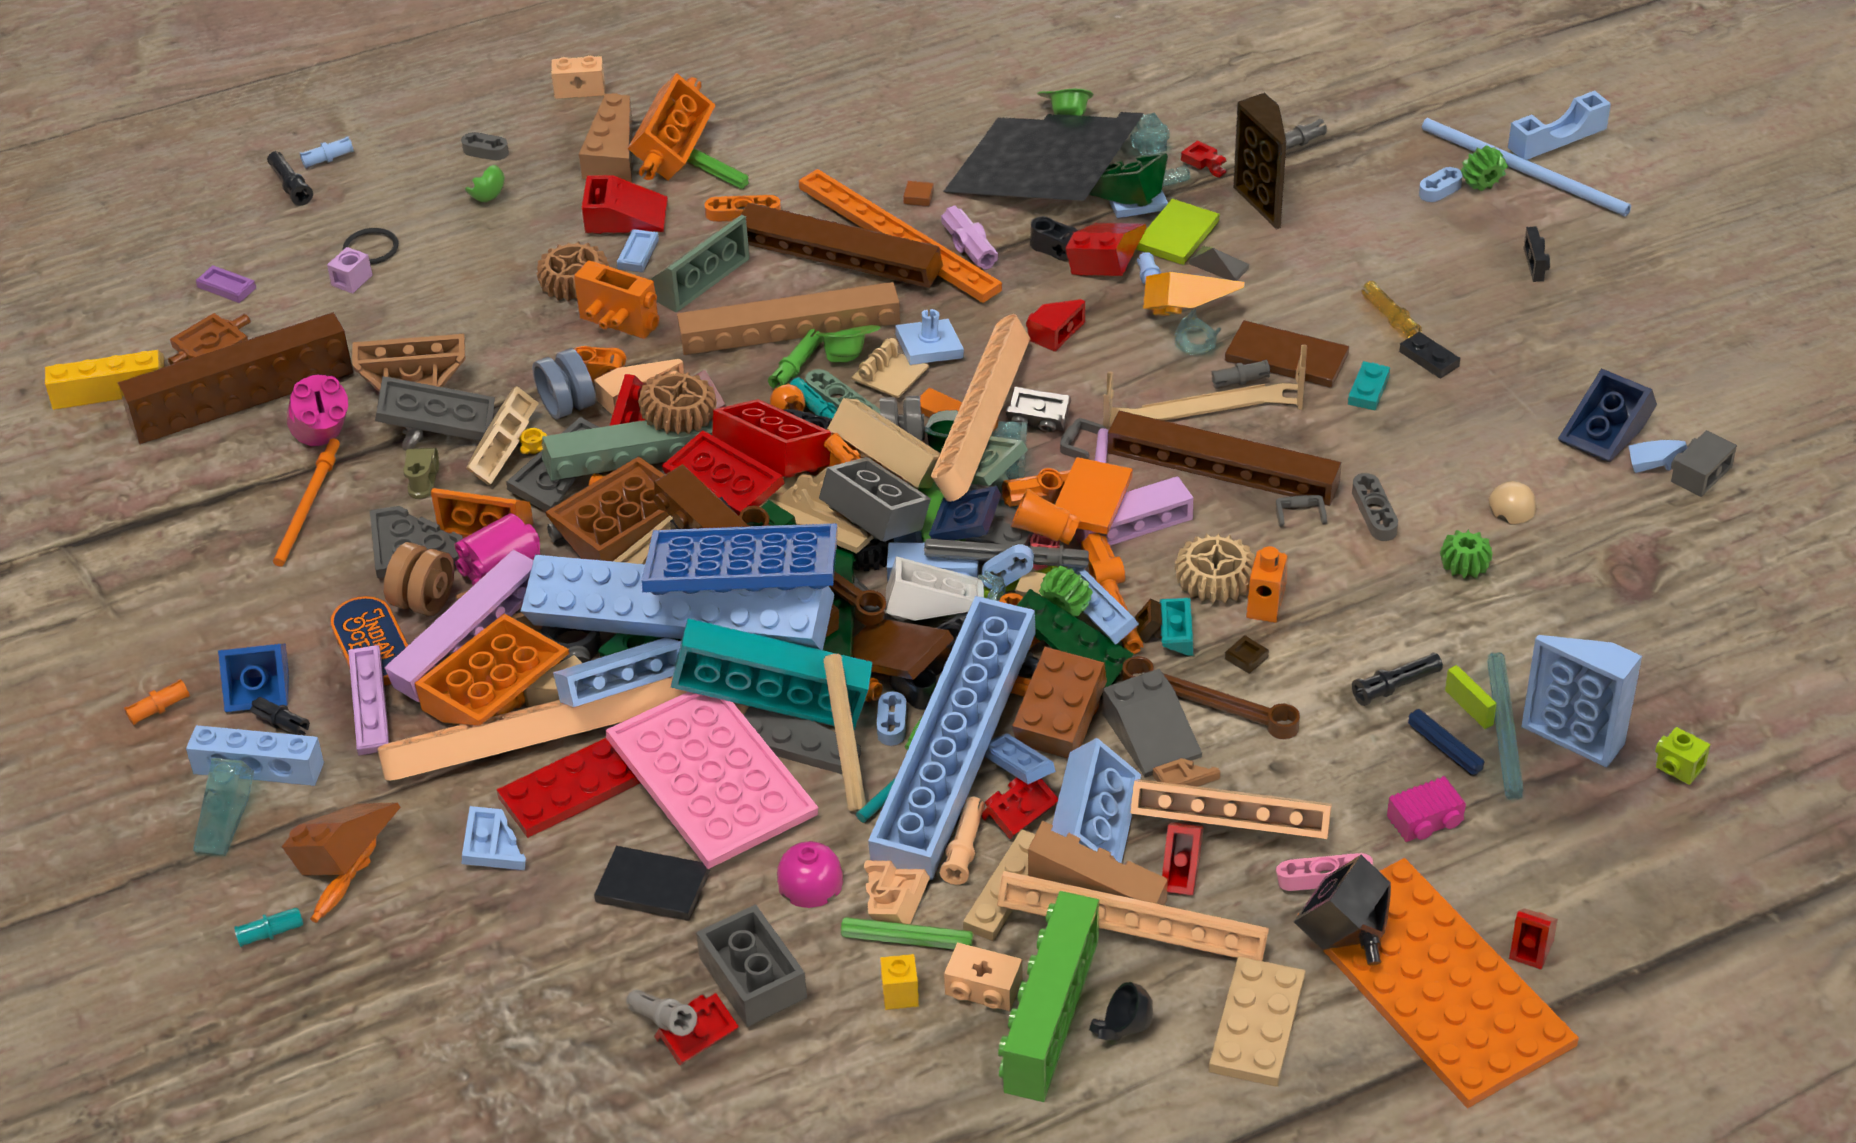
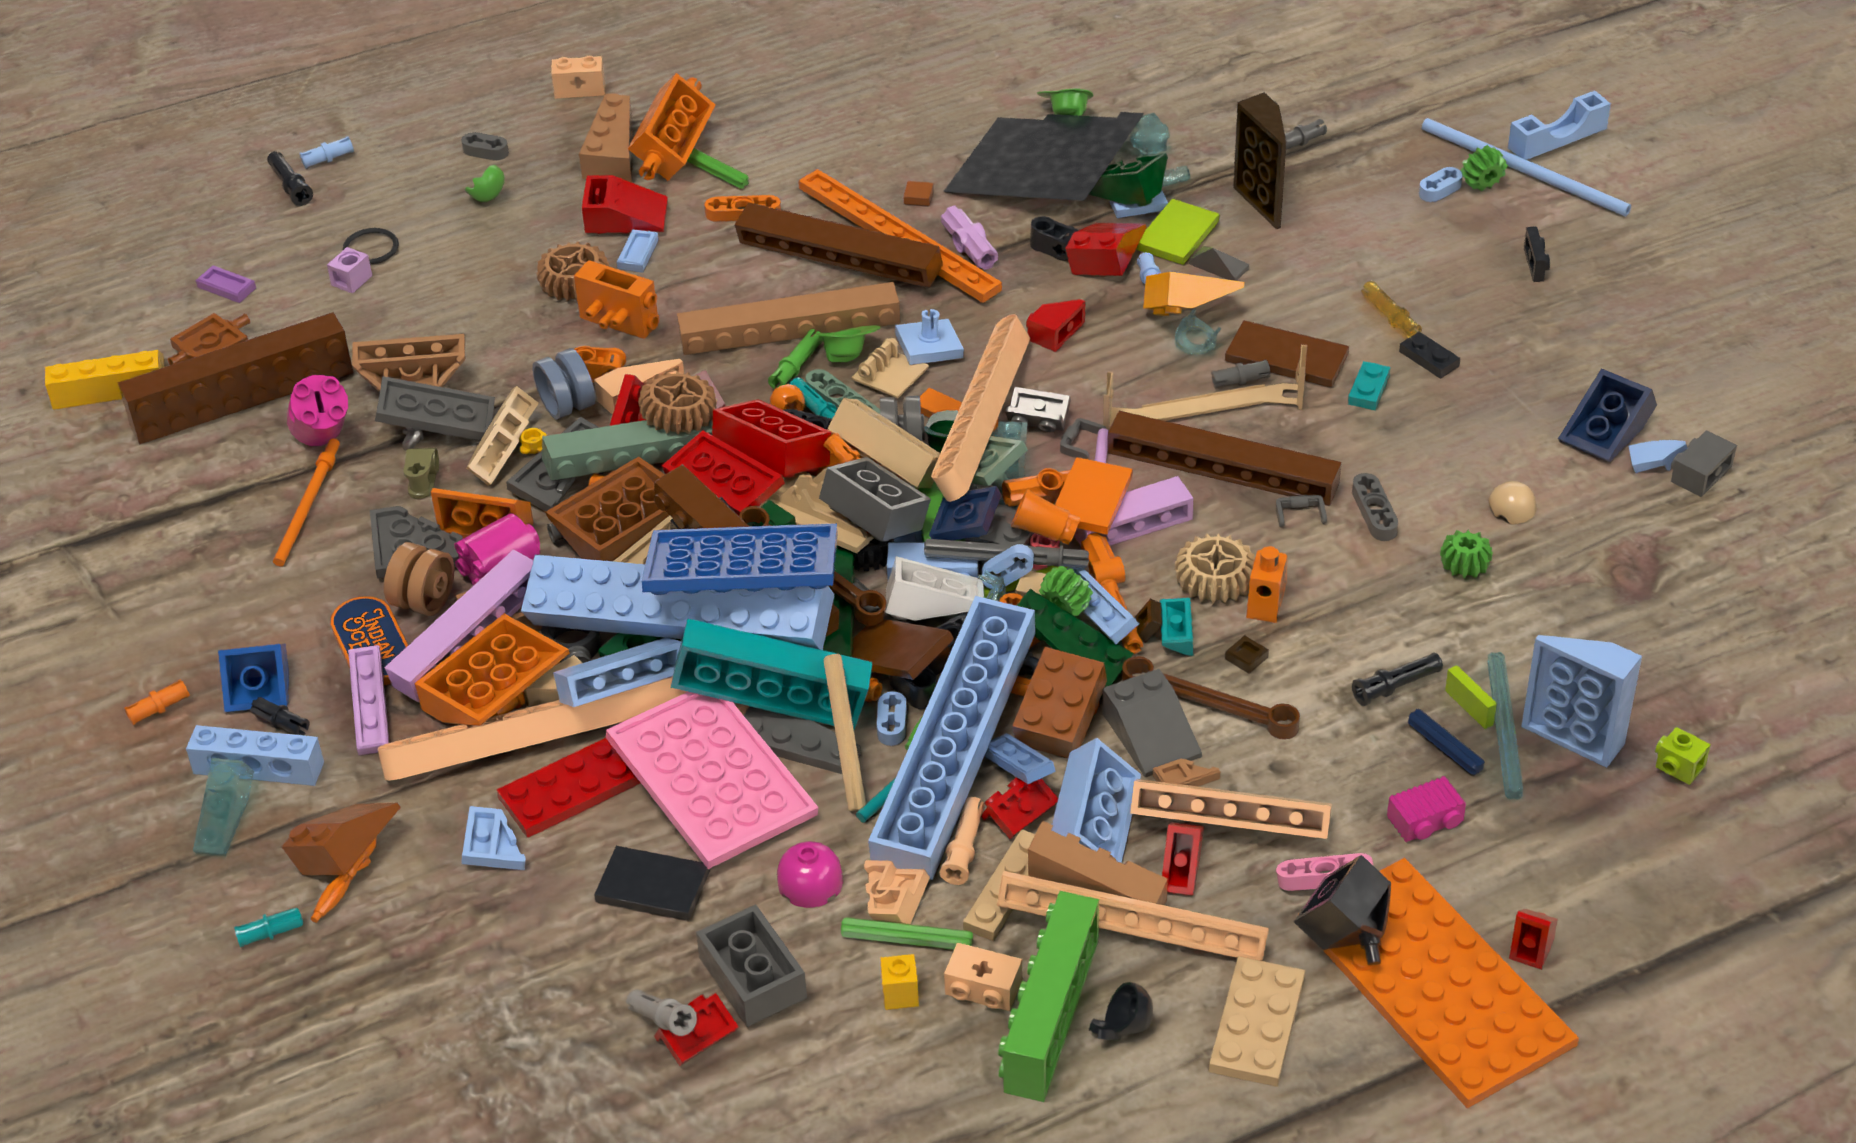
(703, 266): sand green slope -> none
(1202, 155): red plate -> none

